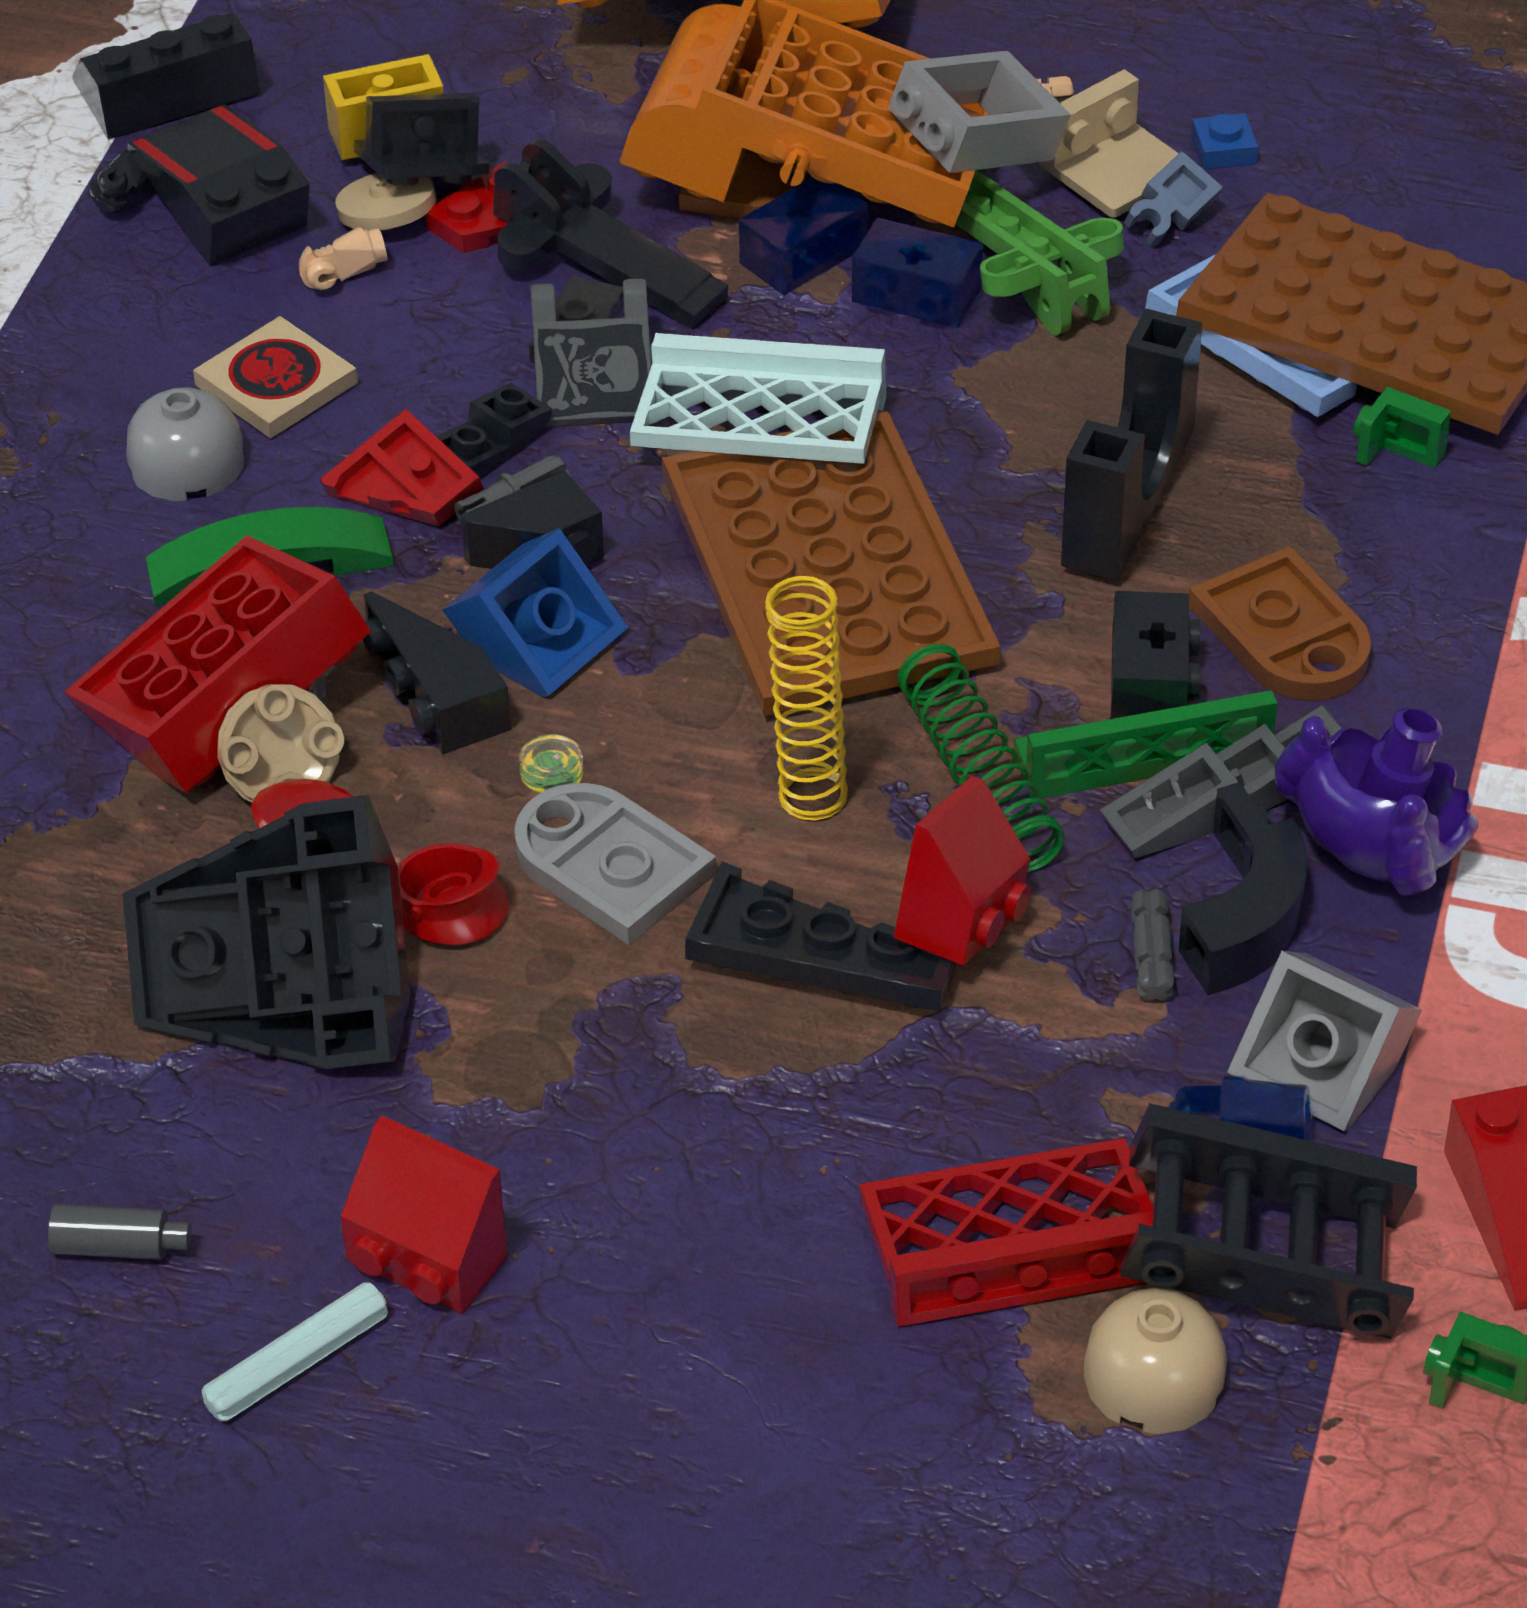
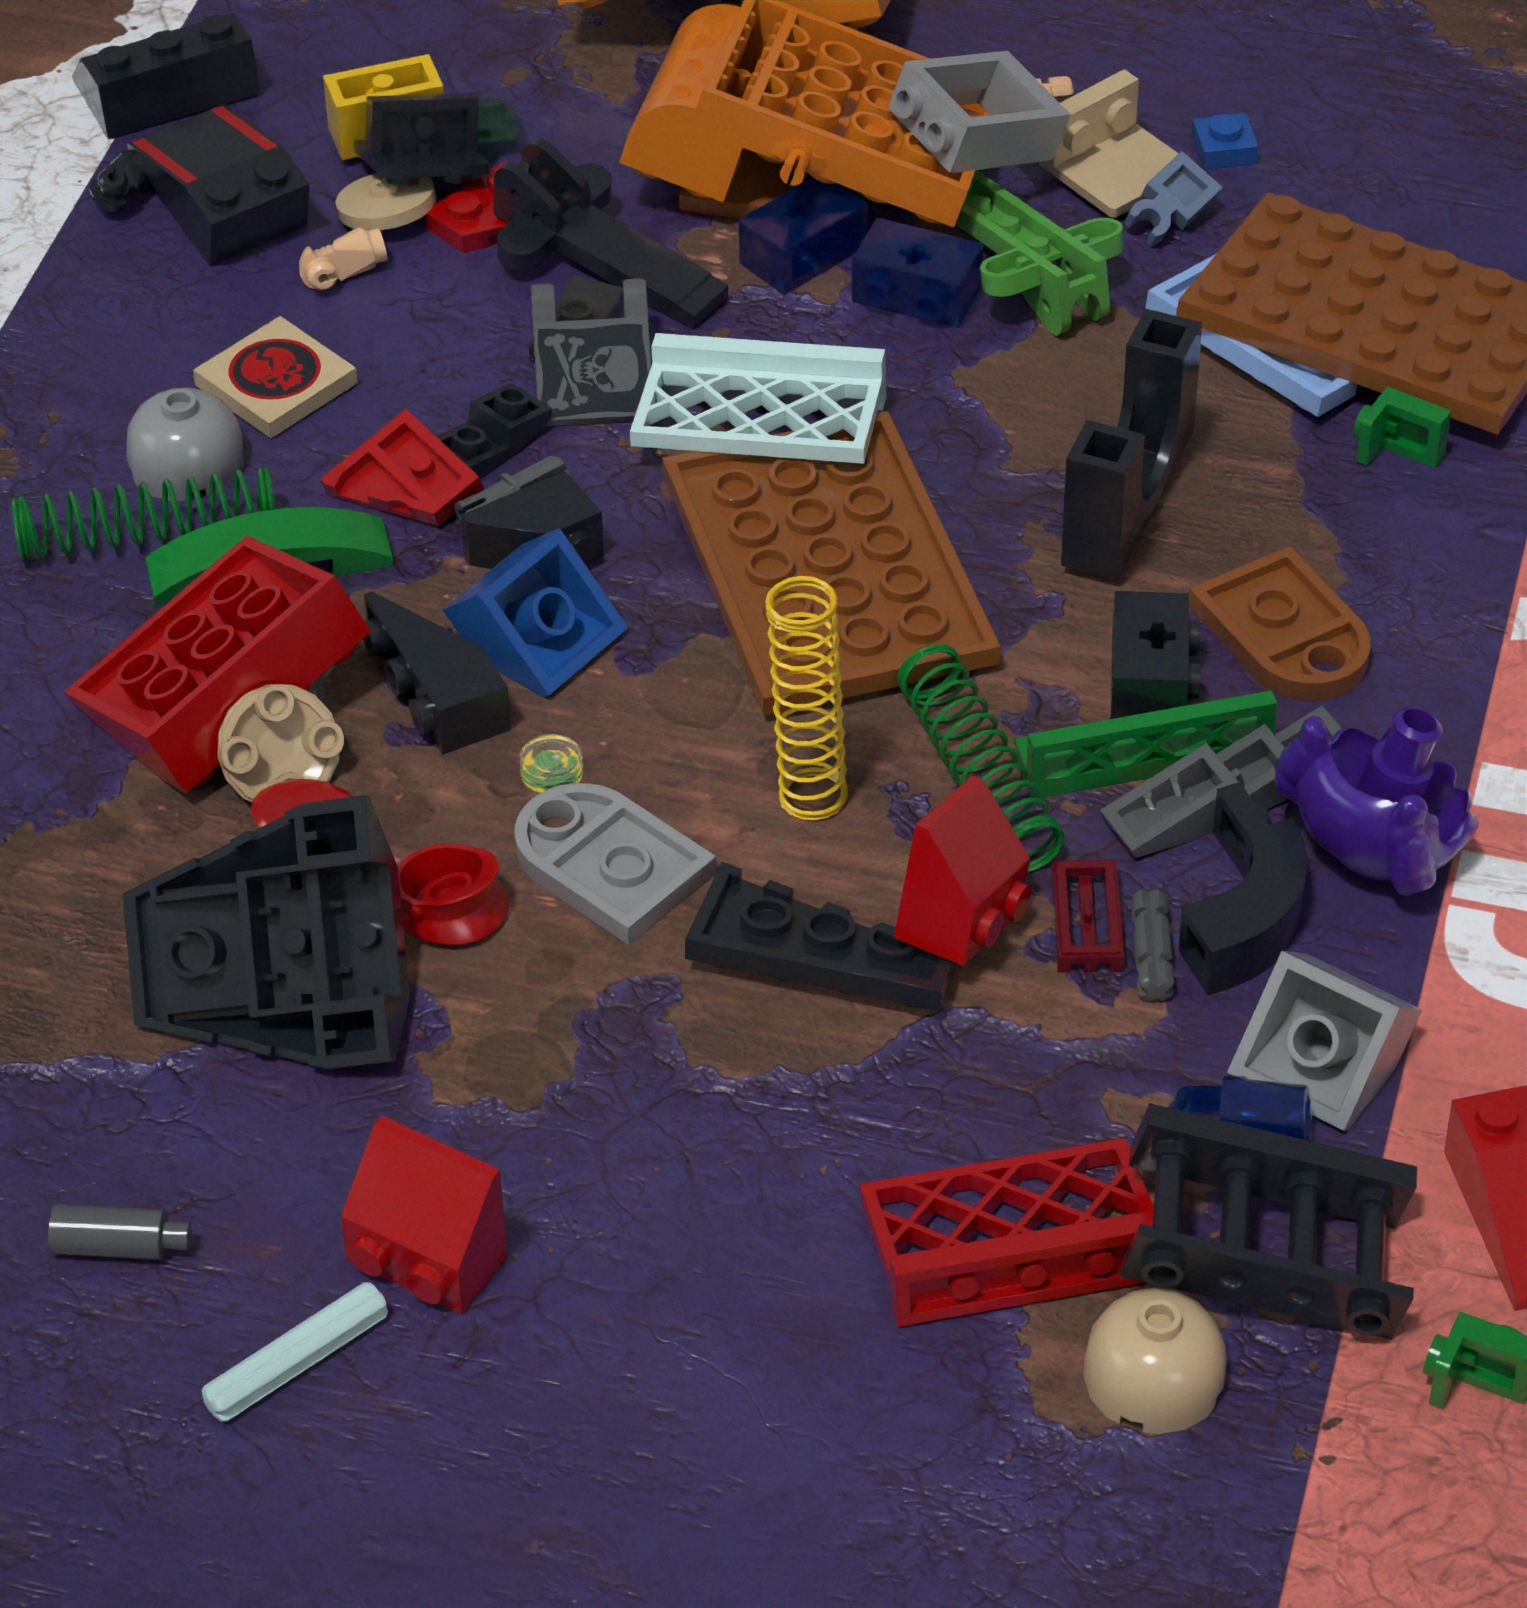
(24, 524): none -> green piece
(497, 121): none -> plate
(1088, 953): none -> dark red tile

